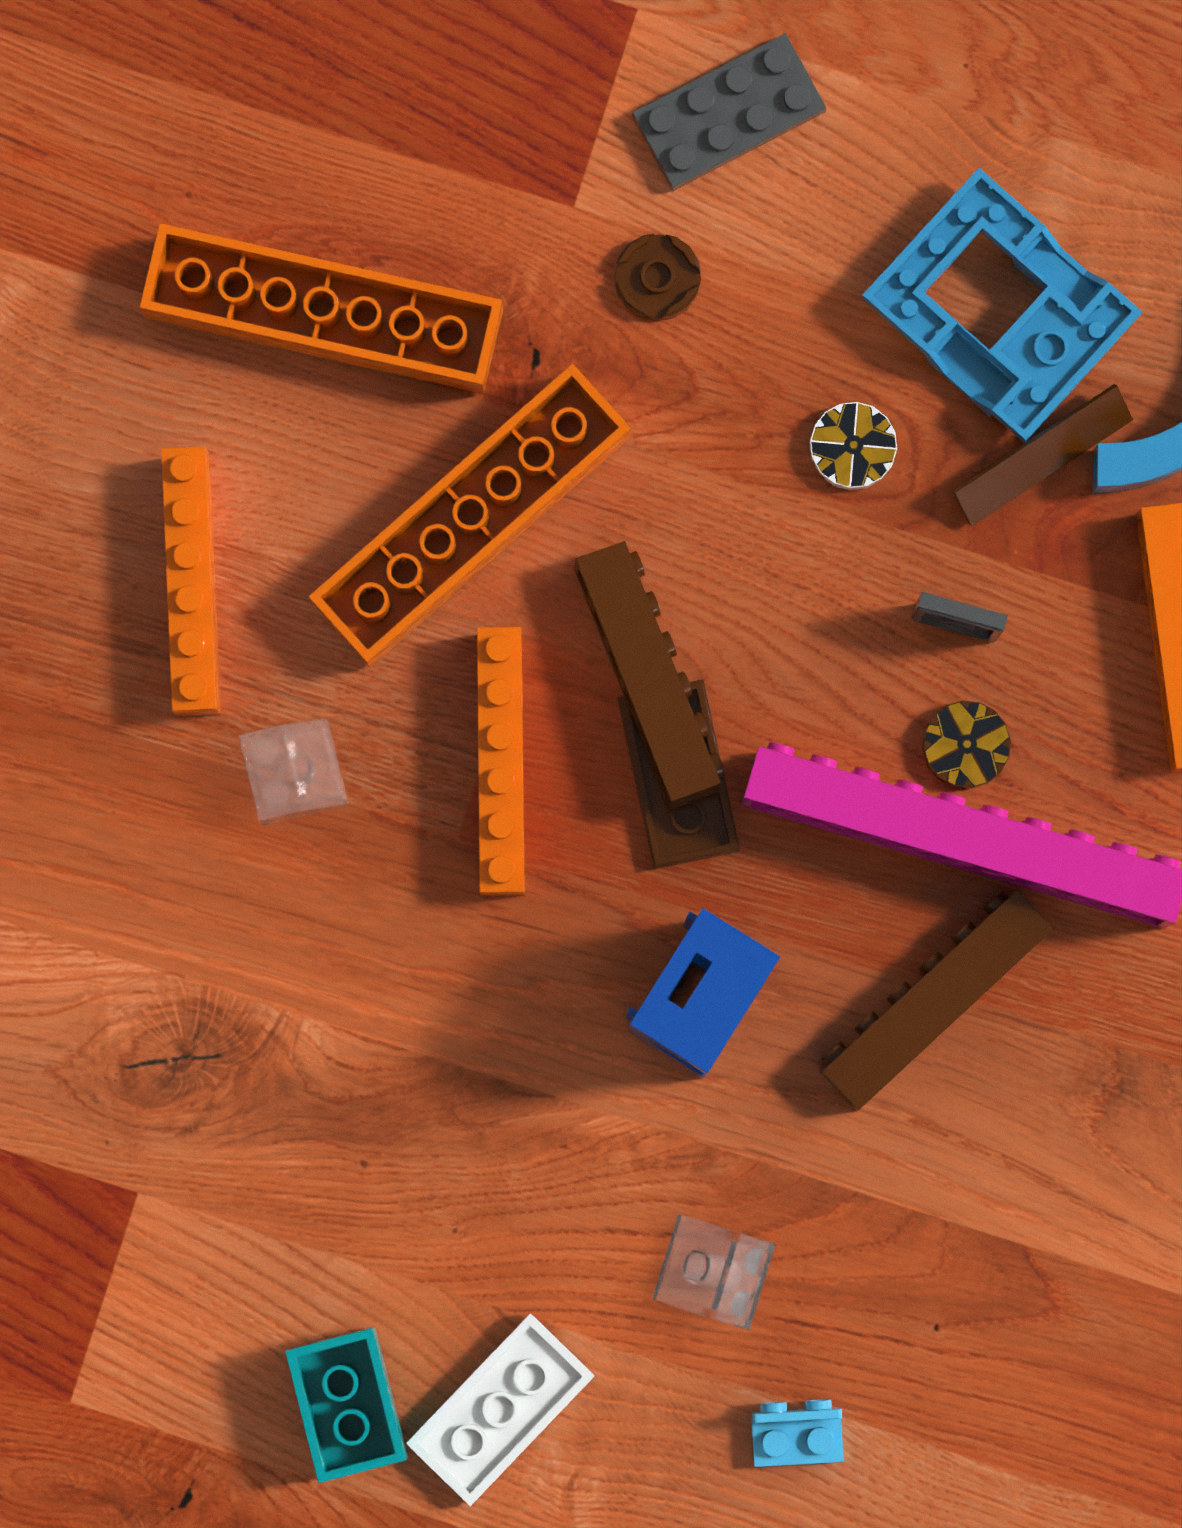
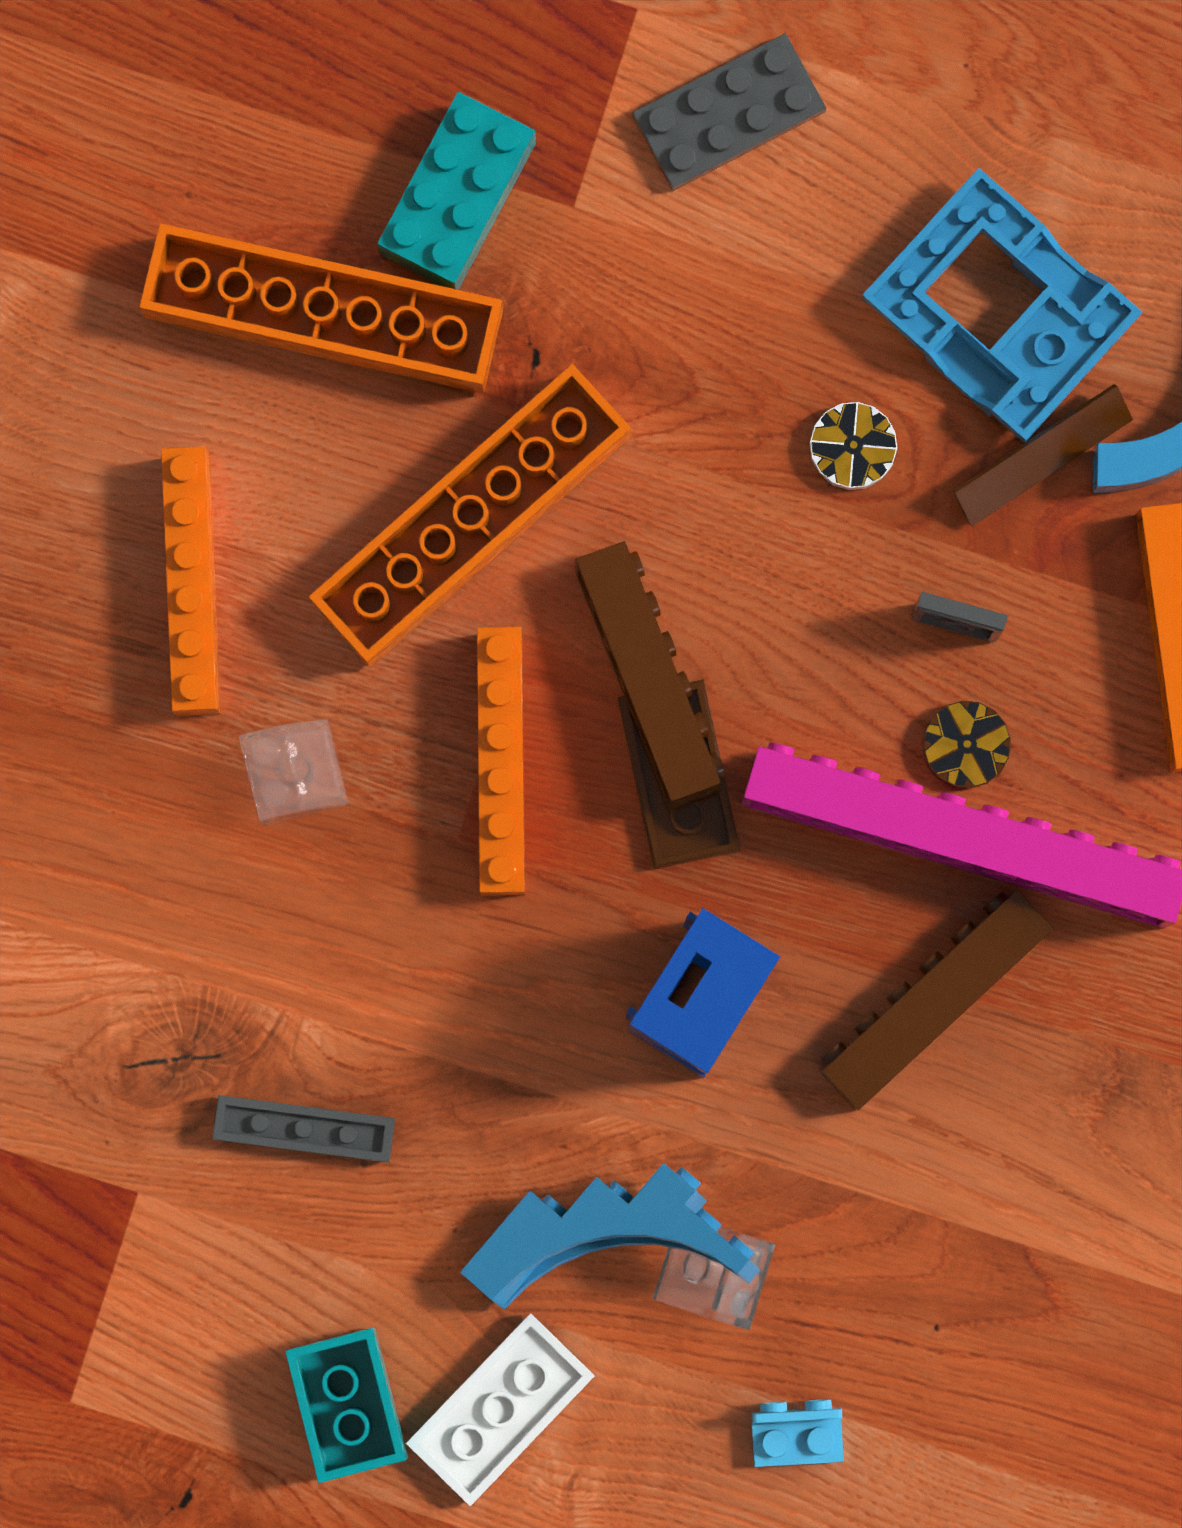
(304, 1128): none -> dark grey gear
(457, 192): none -> teal brick
(546, 1235): none -> dark azure arch
(657, 277): reddish brown tile -> none

